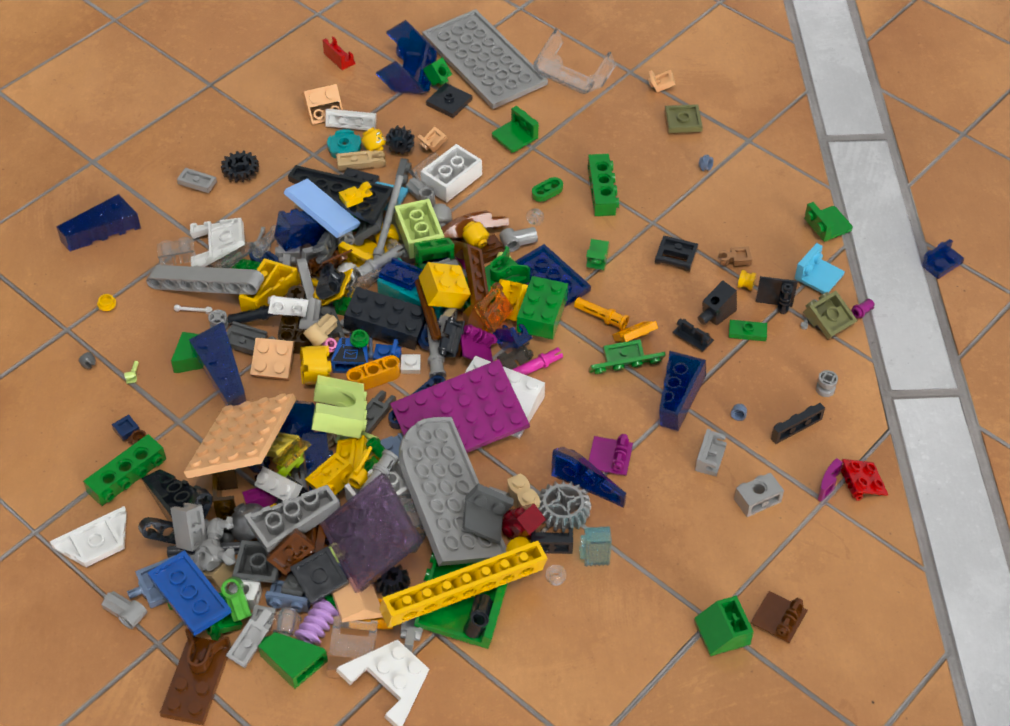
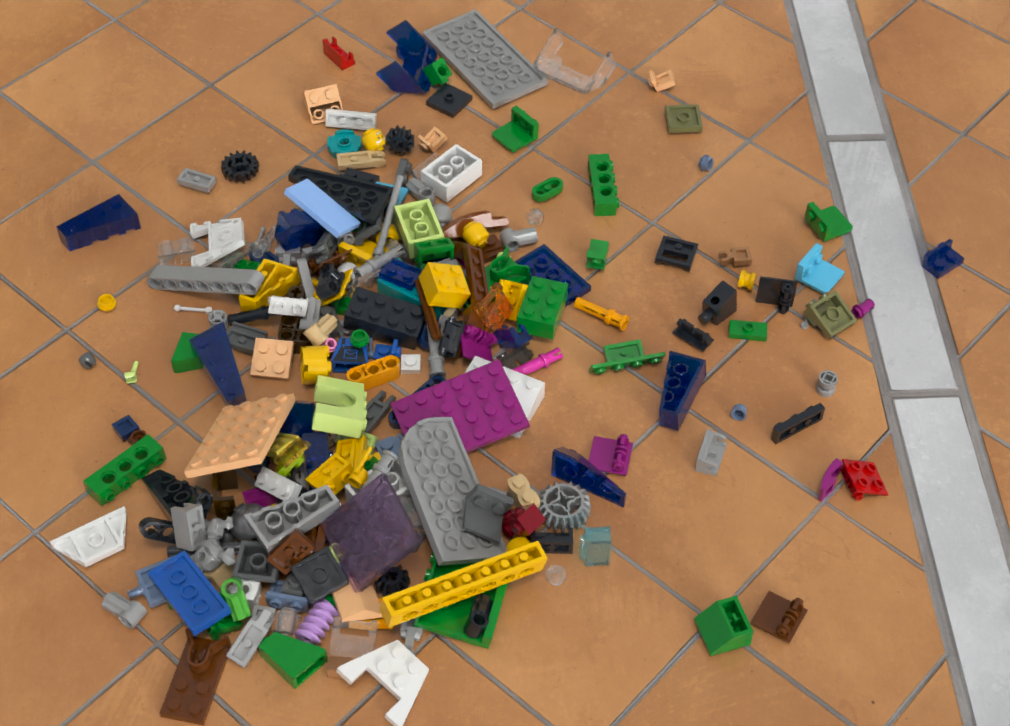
(355, 196): yellow plate -> none
(377, 447): green pin -> none
(637, 330): light orange plate -> none
(769, 494): light grey brick -> none

